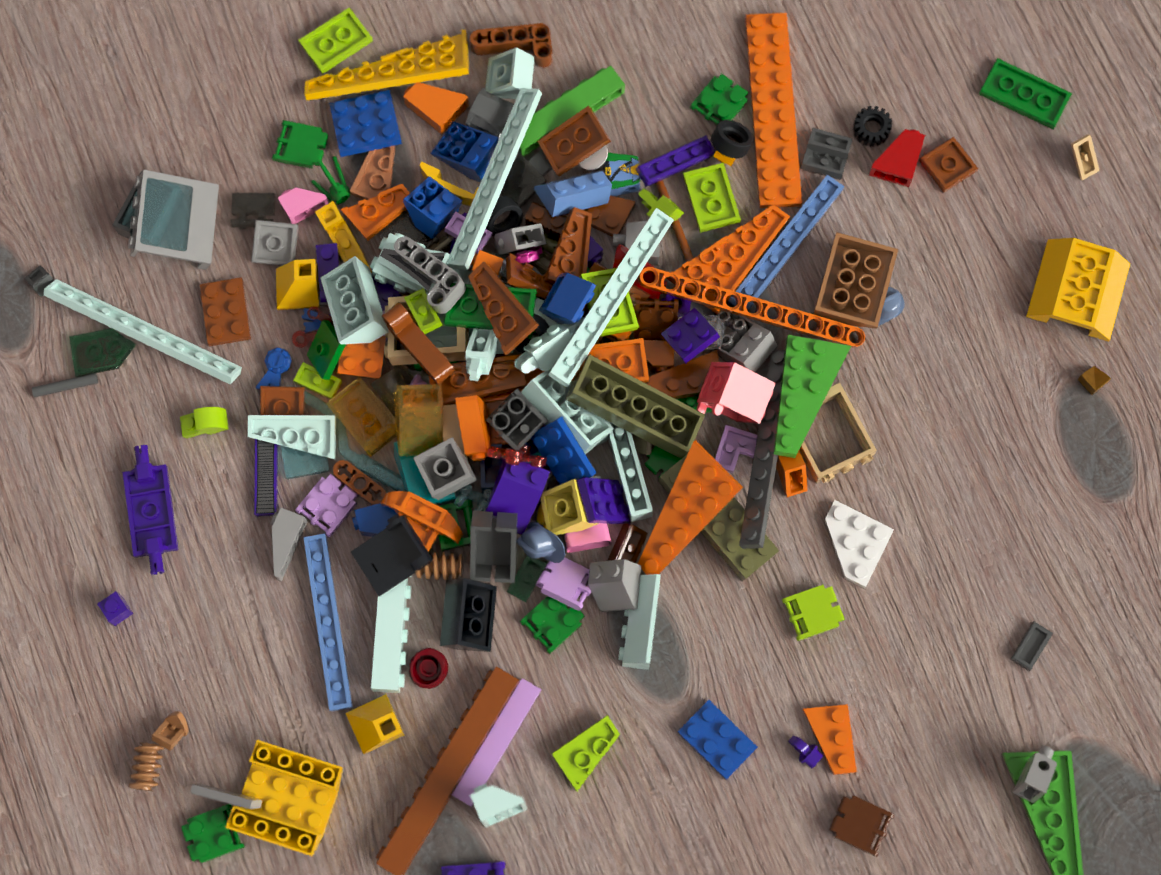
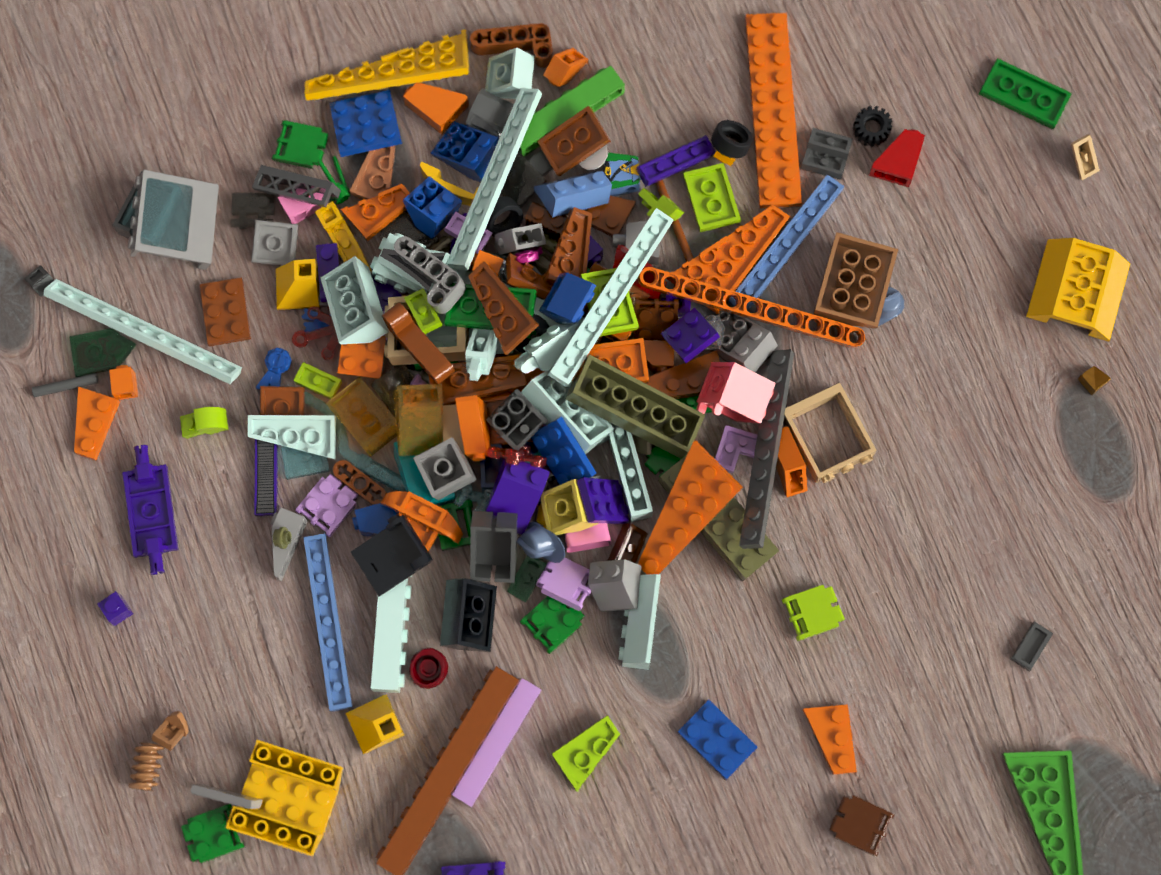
(93, 421): none -> orange wing
(123, 382): none -> orange brick
(282, 537): none -> olive plate
(295, 181): none -> dark grey fence
(325, 350): green plate -> none
(335, 40): lime plate -> none
(442, 566): medium nougat piece -> none
(496, 804): light aqua slope -> none
(564, 67): none -> orange slope
(720, 99): green plate -> none
(806, 380): bright green wing -> none
(808, 754): dark purple piece -> none
(856, 541): white plate -> none
(948, 164): dark orange tile -> none
(1036, 775): light grey torso -> none

